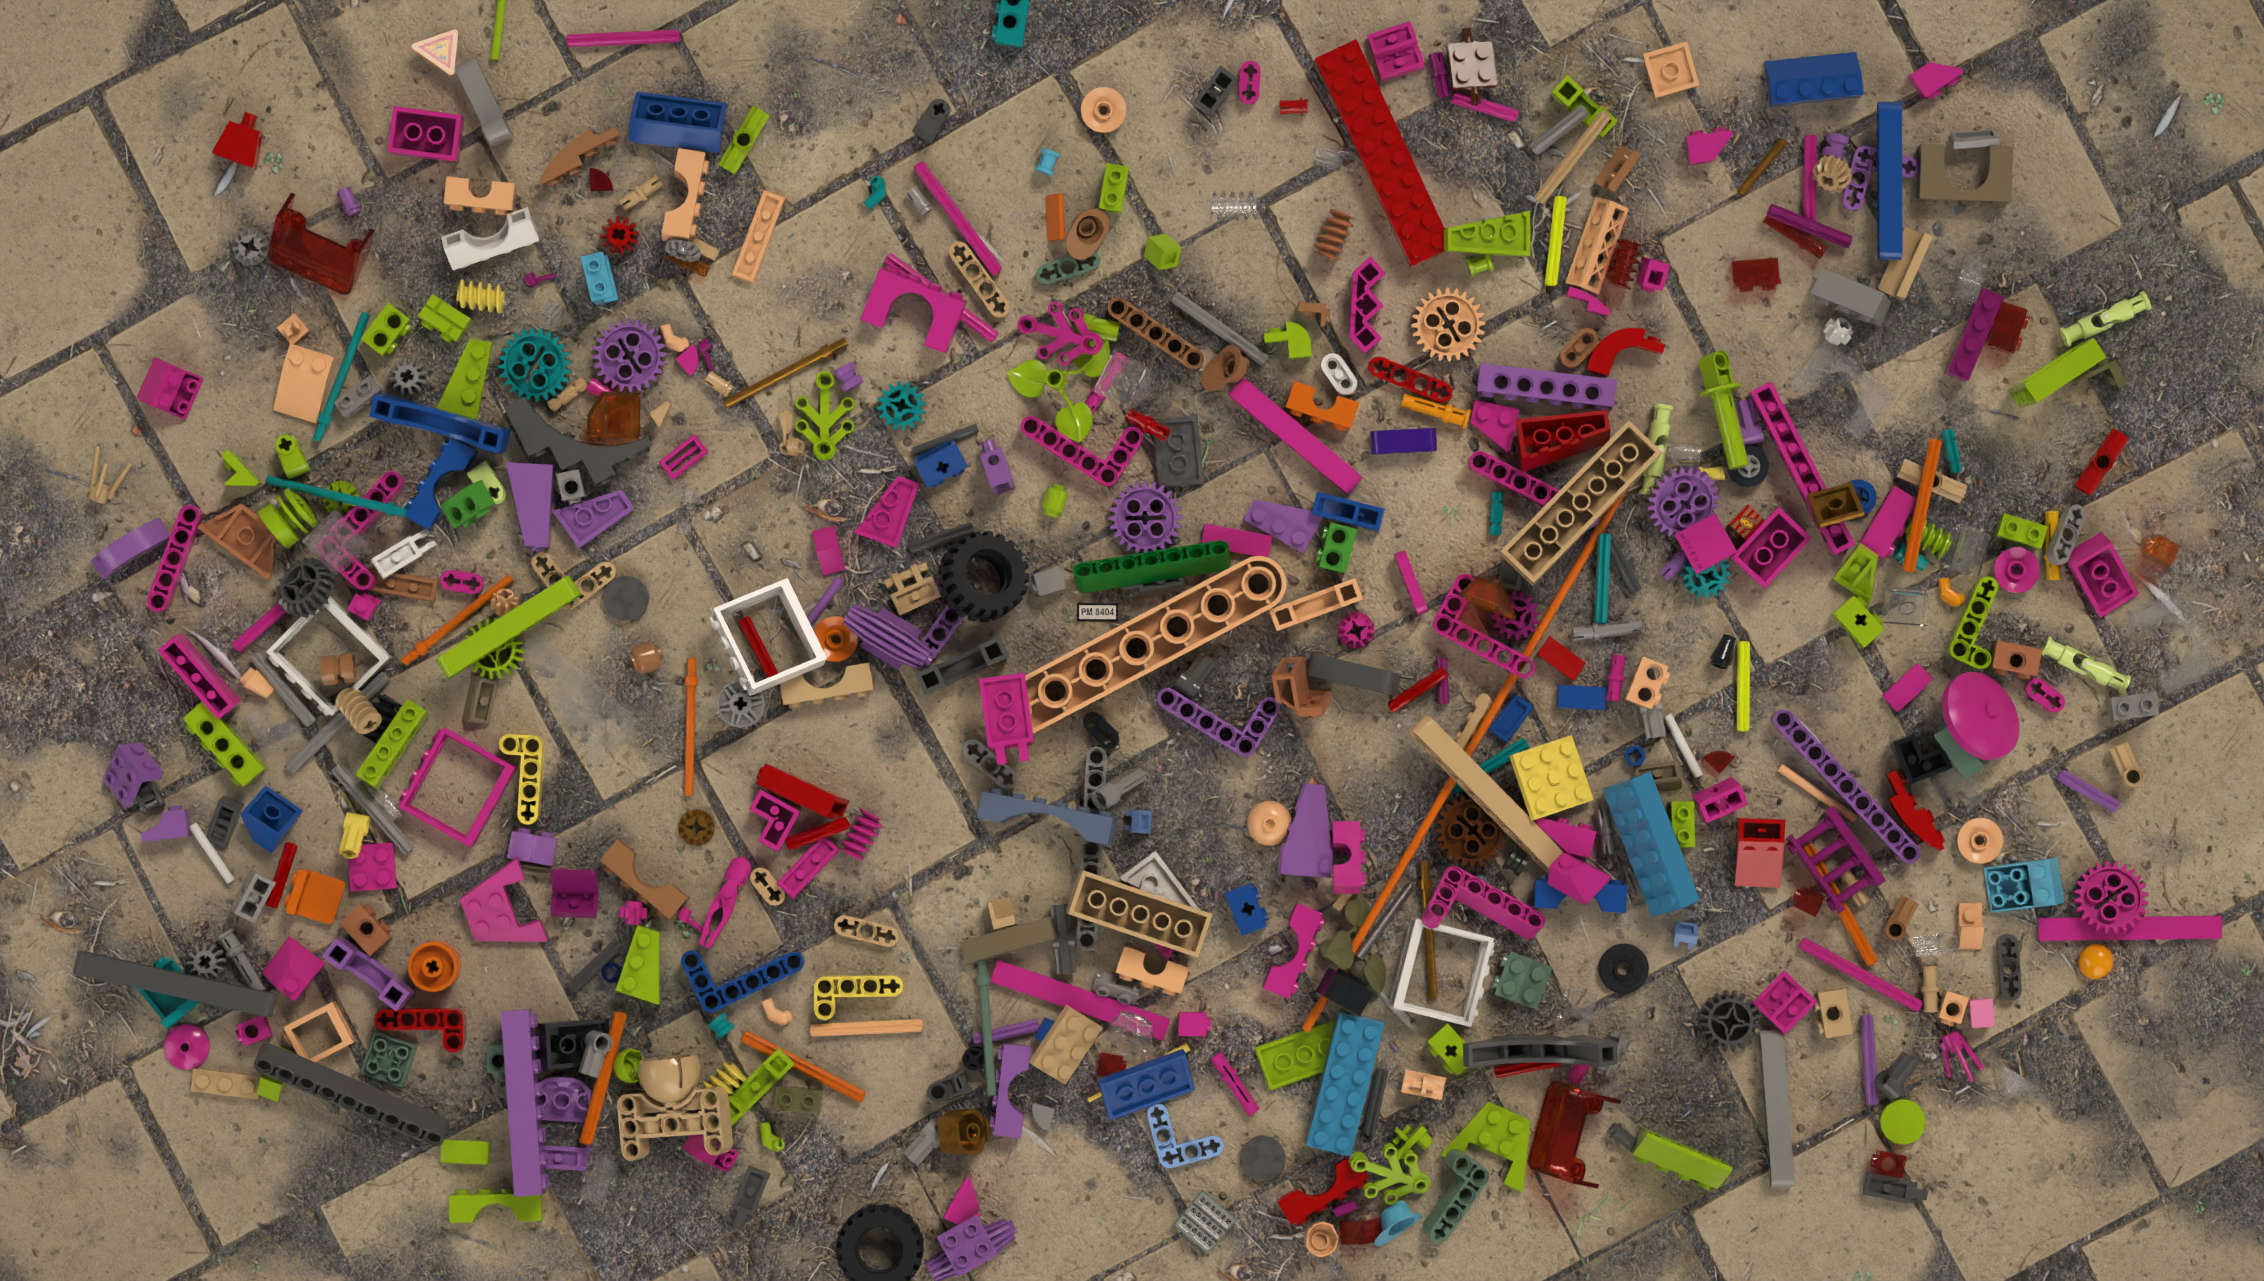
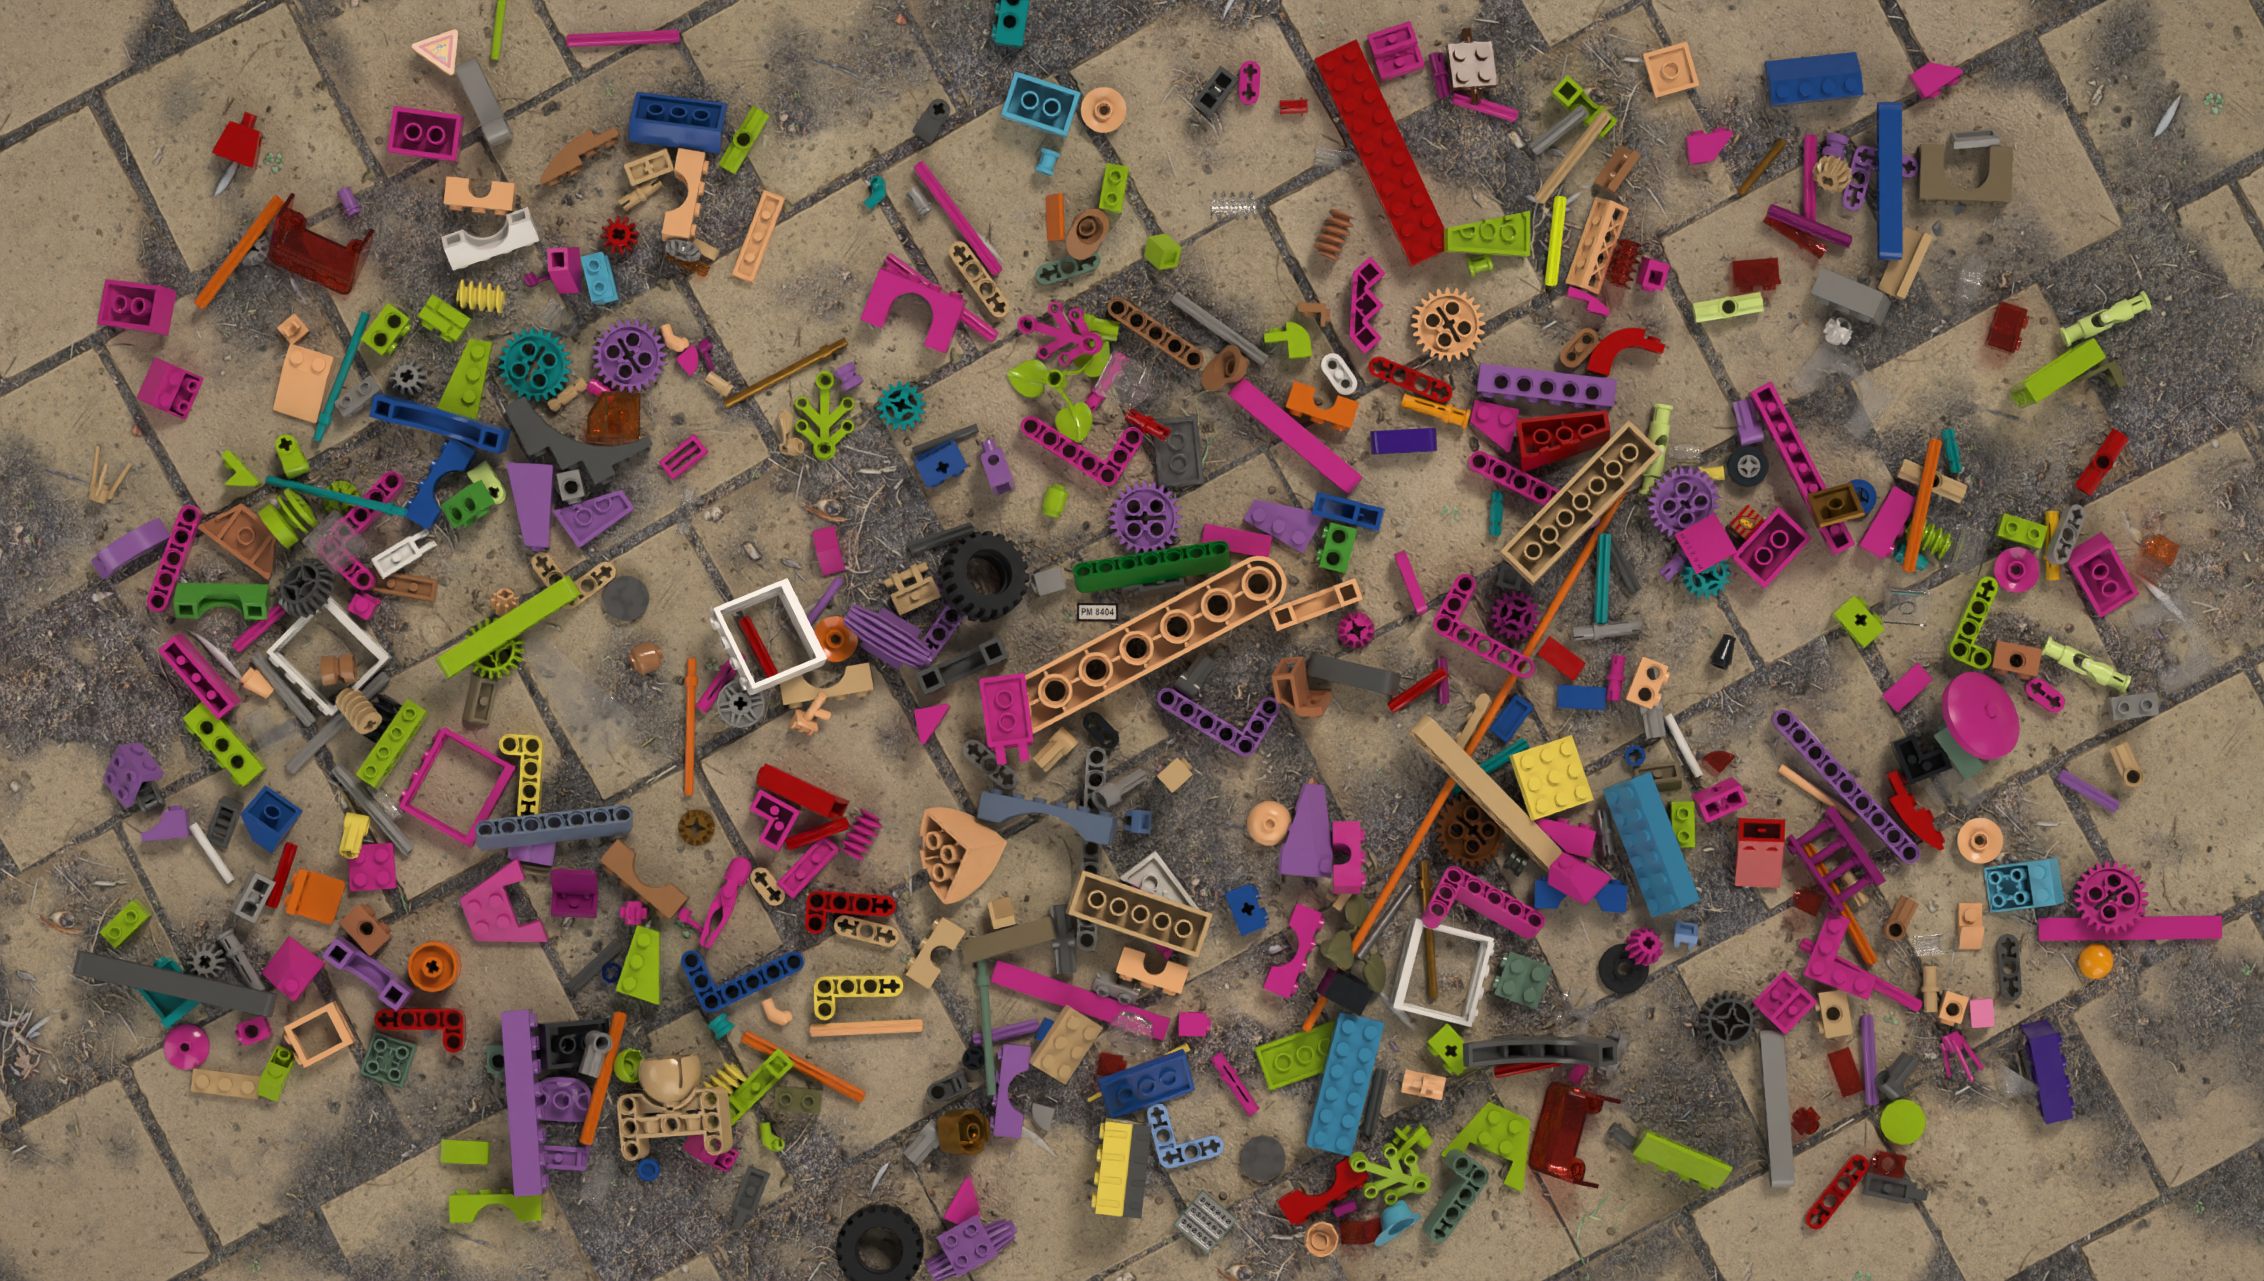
(126, 923): none -> lime brick
(137, 307): none -> dark pink slope
(196, 598): none -> bright green arch
(239, 252): none -> orange axle
(351, 1094): dark grey beam -> none
(422, 648): orange bar -> none
(461, 587): dark pink beam -> none
(545, 834): none -> sand blue beam
(565, 269): none -> dark pink slope
(599, 181): dark red tile -> none
(648, 1169): none -> blue tile
(649, 166): none -> tan hinge
(660, 413): tan slope -> none
(705, 703): none -> dark pink pin
(807, 720): none -> light nougat arm
(850, 908): none -> red beam
(890, 514): dark pink wing -> none
(929, 719): none -> dark pink slope
(944, 933): none -> tan arch
(957, 852): none -> light nougat brick
(1040, 105): none -> medium azure brick
(1059, 745): none -> tan piece
(1122, 1168): none -> light yellow piece
(1175, 773): none -> tan brick
(1489, 596): clear orange slope -> none
(1644, 946): none -> dark pink gear
(1713, 310): none -> yellowish green piece
(1719, 386): lime piece -> none
(1743, 686): neon yellow axle -> none
(1805, 1121): none -> clear red gear
(1824, 969): none -> dark pink plate
(1840, 1194): none -> red beam
(1845, 1072): none -> clear red tile
(1859, 572): lime wing -> none
(1948, 595): light orange arm -> none
(1974, 335): magenta arch -> none
(2048, 1071): none -> dark purple wedge

